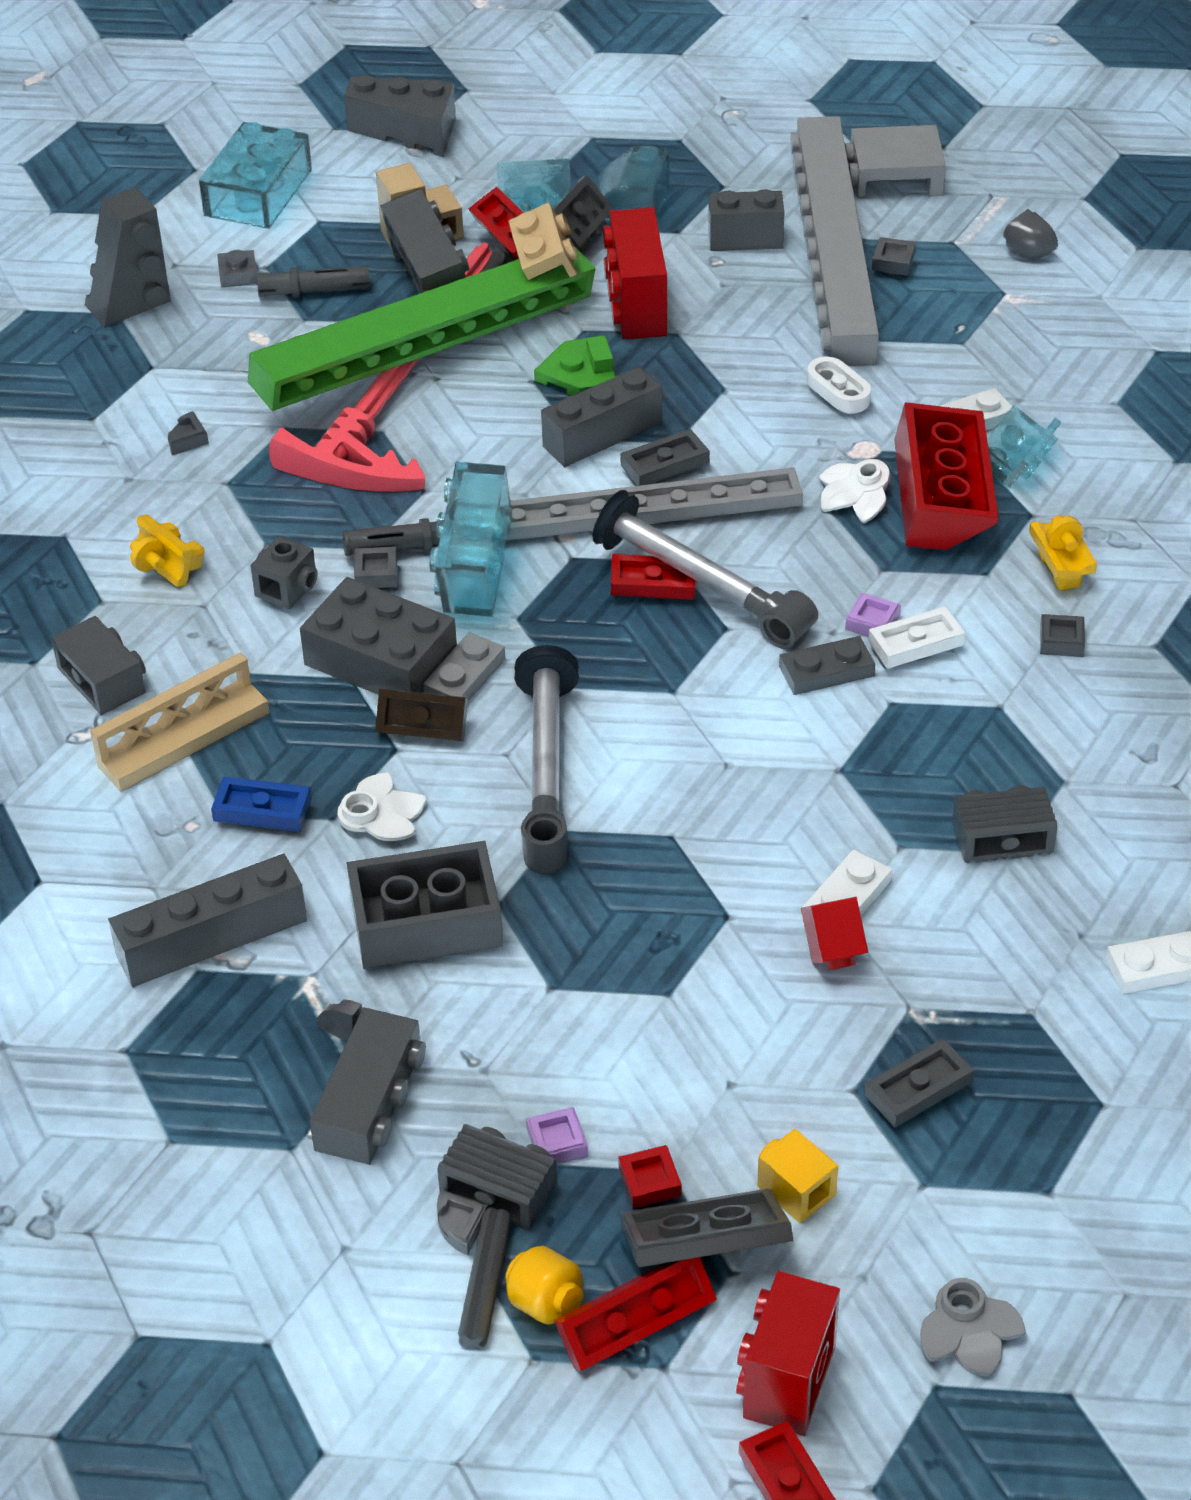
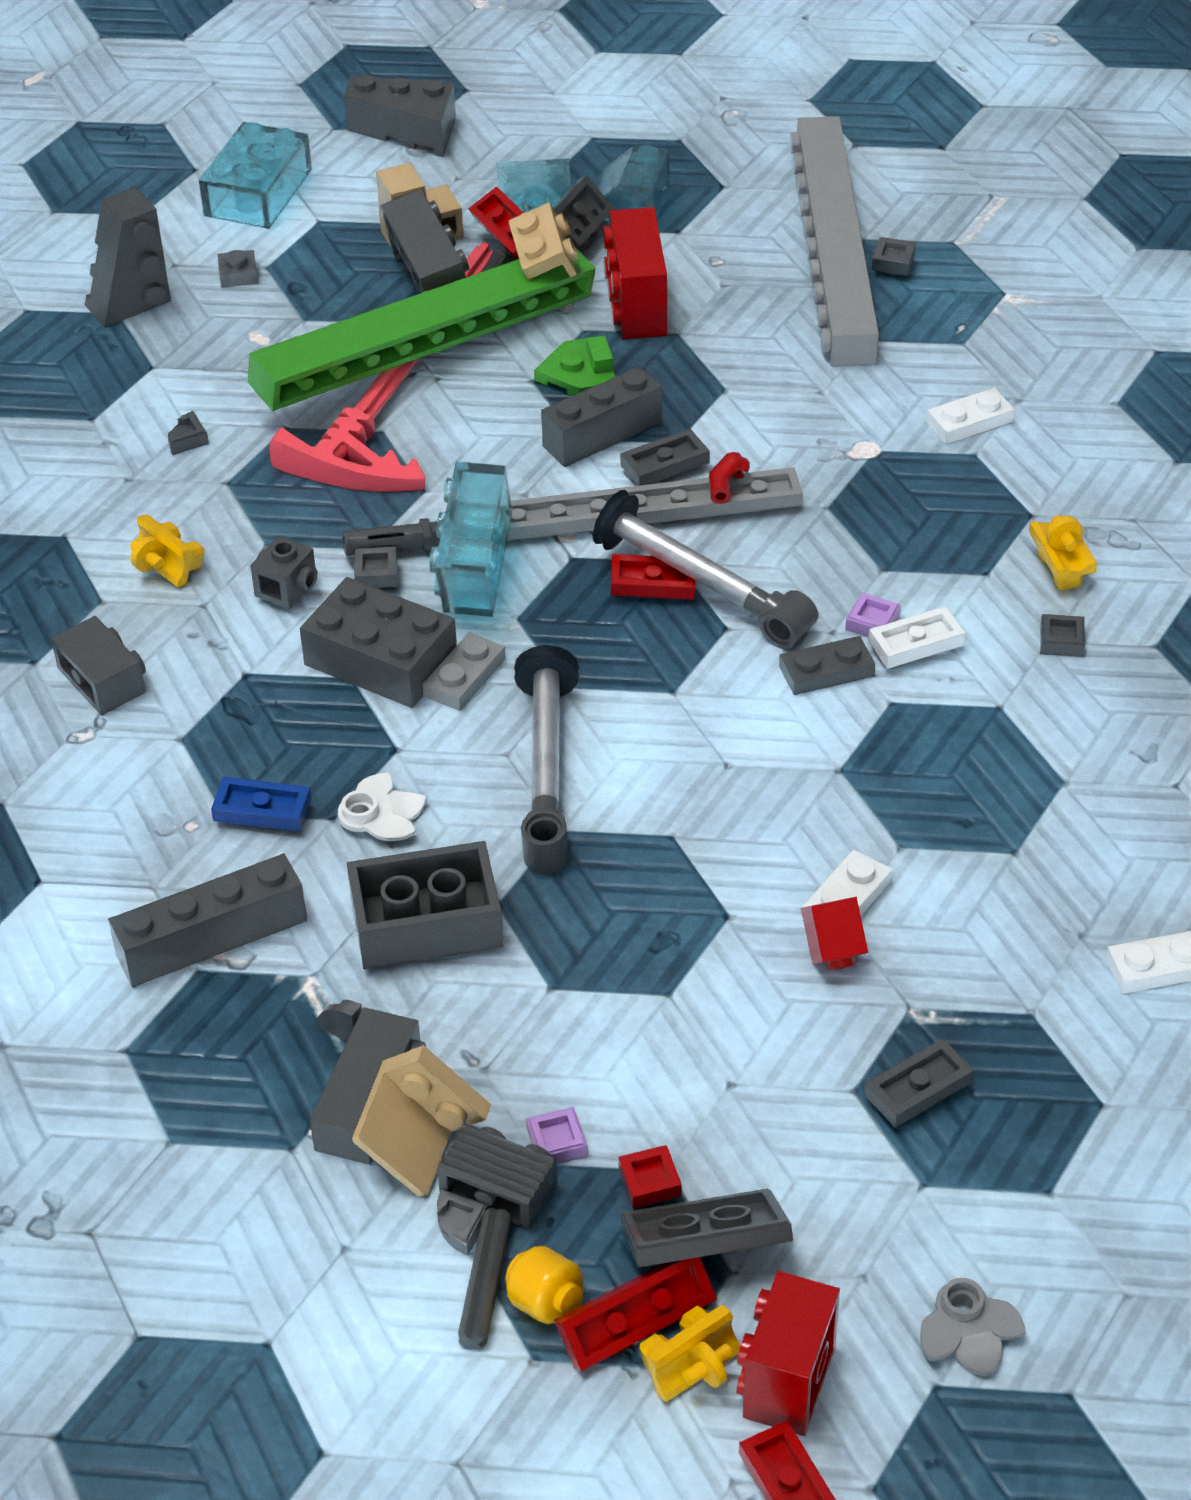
(179, 729): tan fence -> none
(313, 281): dark grey pin -> none
(413, 1114): none -> tan bracket
(421, 714): dark brown plate -> none
(693, 1353): none -> yellow hips
(730, 465): none -> red arm
(746, 220): dark grey brick -> none
(797, 1174): yellow brick -> none
(839, 384): white plate -> none
(853, 486): white plate -> none
(896, 155): light grey panel -> none
(944, 475): red slope -> none
(1004, 823): dark grey brick -> none
(1016, 444): clear light blue bracket -> none
(1030, 236): dark grey piece -> none

